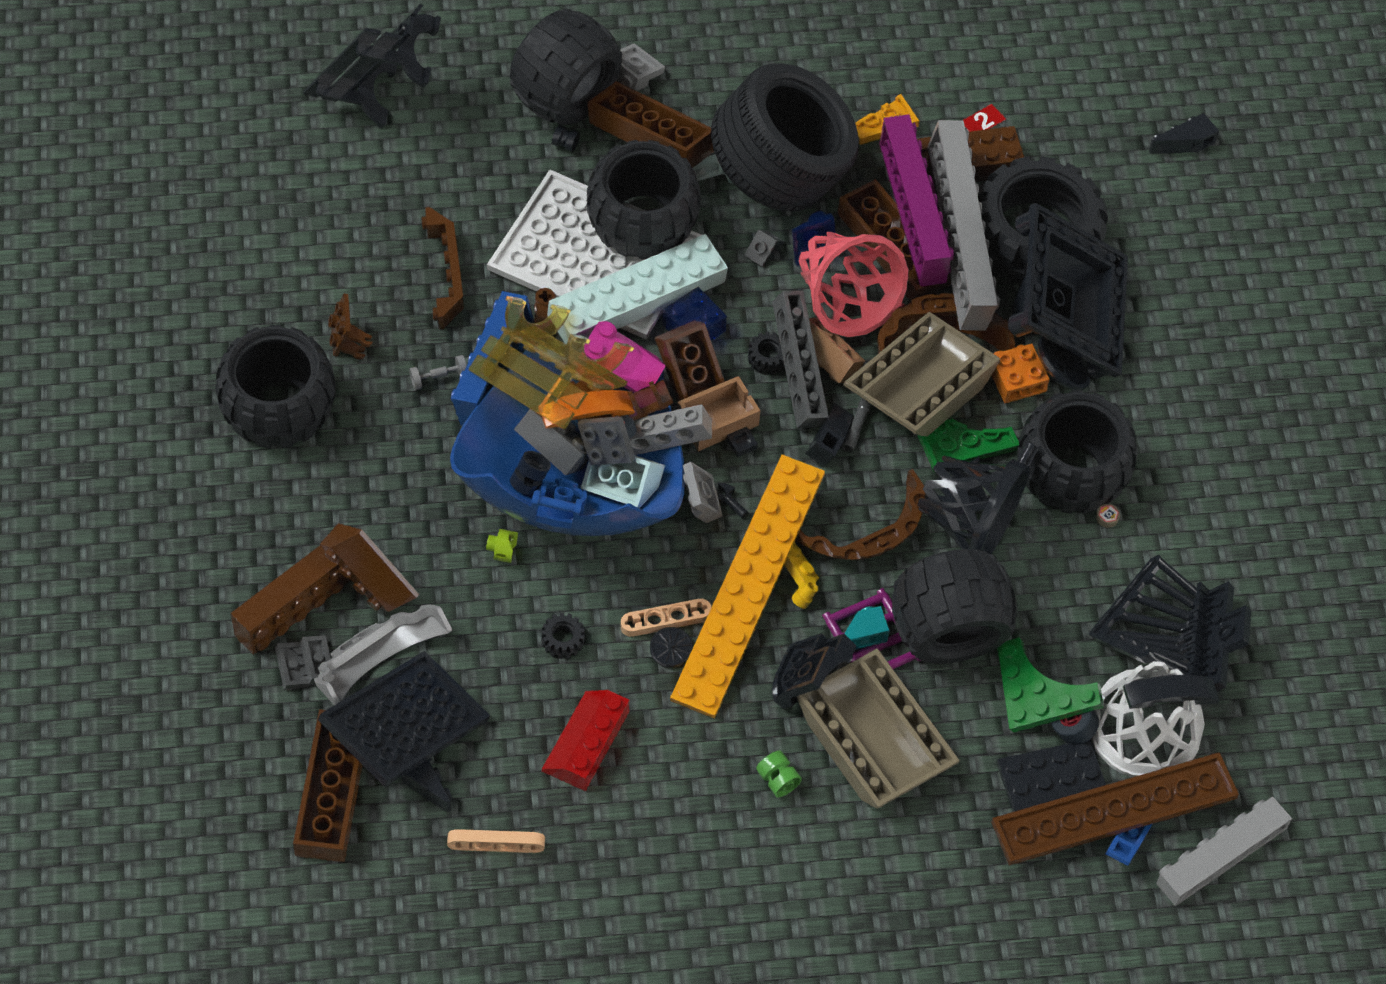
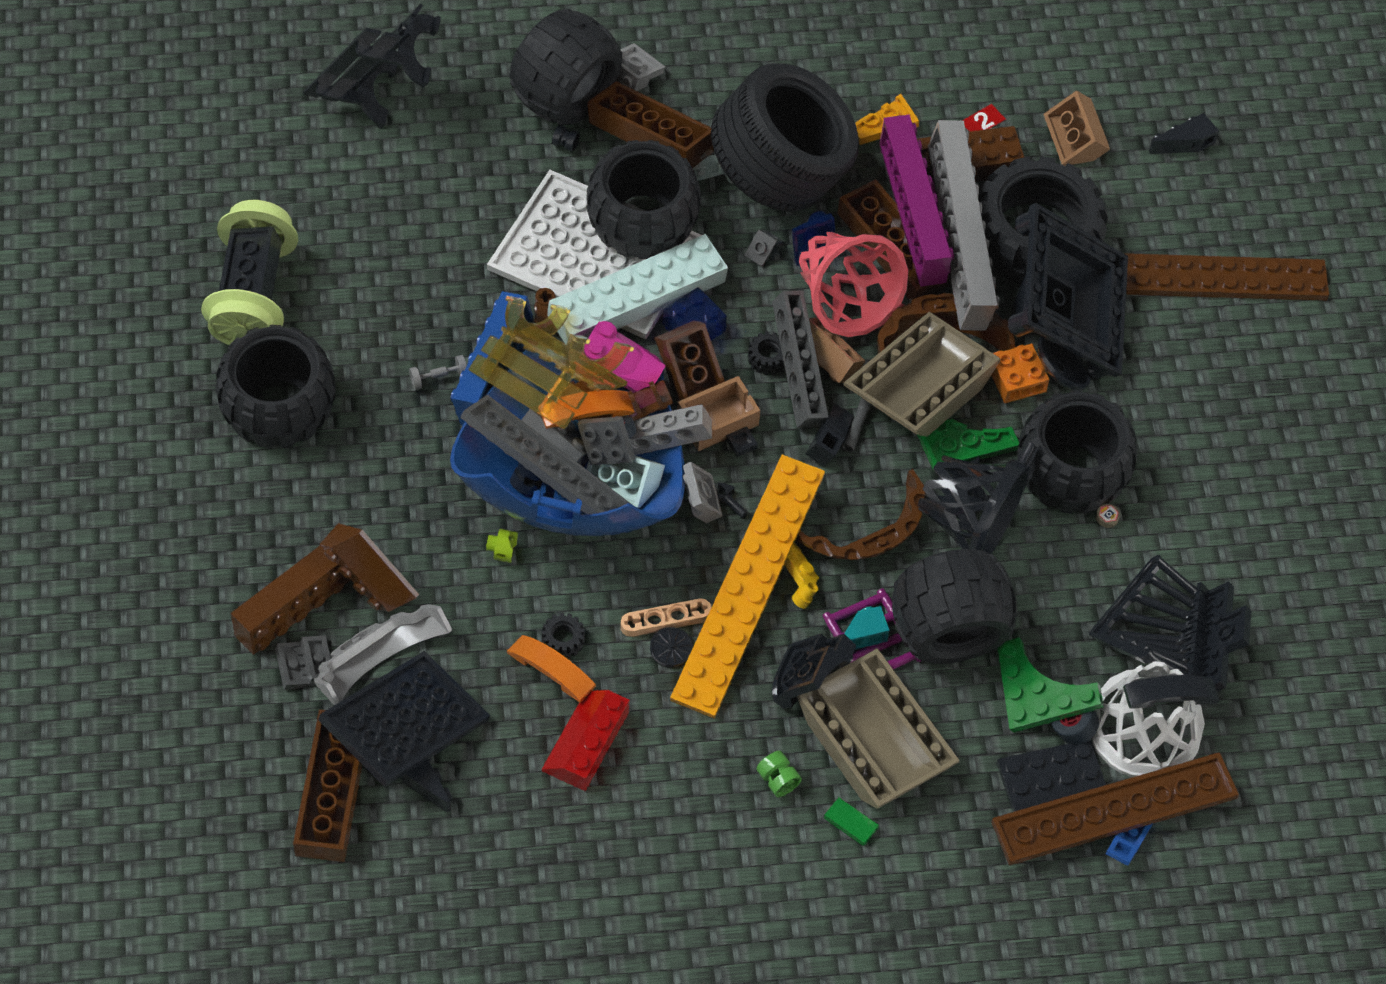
(255, 240): none -> yellowish green brick
(345, 333): reddish brown plate -> none
(450, 306): reddish brown slope -> none
(496, 841): light nougat beam -> none
(541, 456): none -> dark grey plate
(554, 665): none -> orange slope
(851, 821): none -> green tile
(1076, 130): none -> medium nougat slope
(1223, 851): light grey brick -> none
(1227, 277): none -> reddish brown plate

